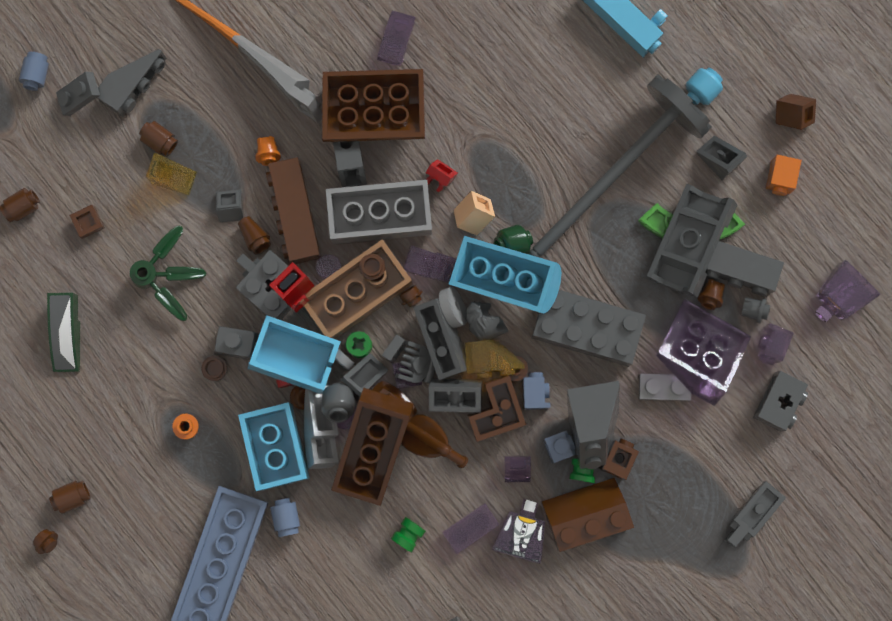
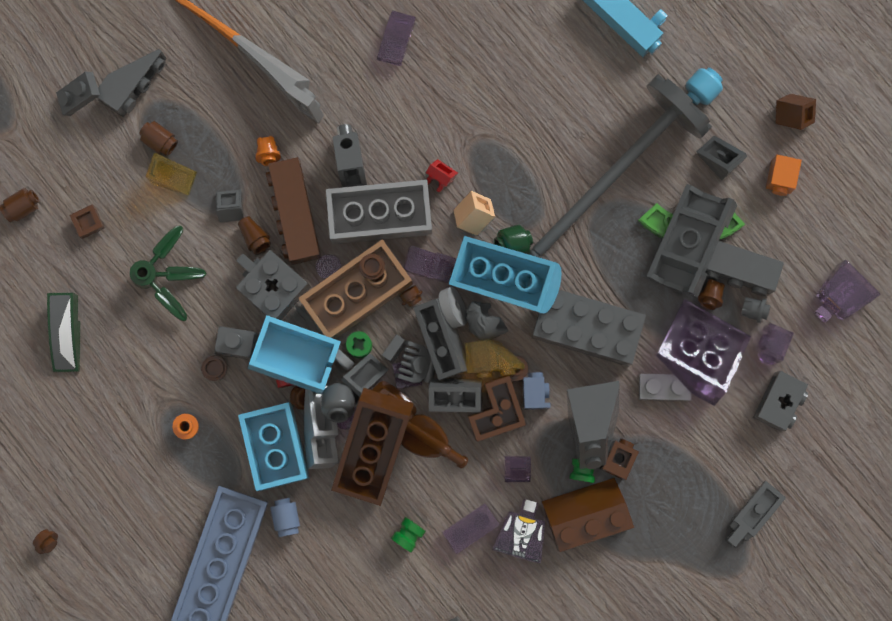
(34, 71): sand blue brick -> none
(69, 496): reddish brown brick -> none
(292, 287): red piece -> none
(373, 105): reddish brown slope -> none
(559, 446): sand blue brick -> none

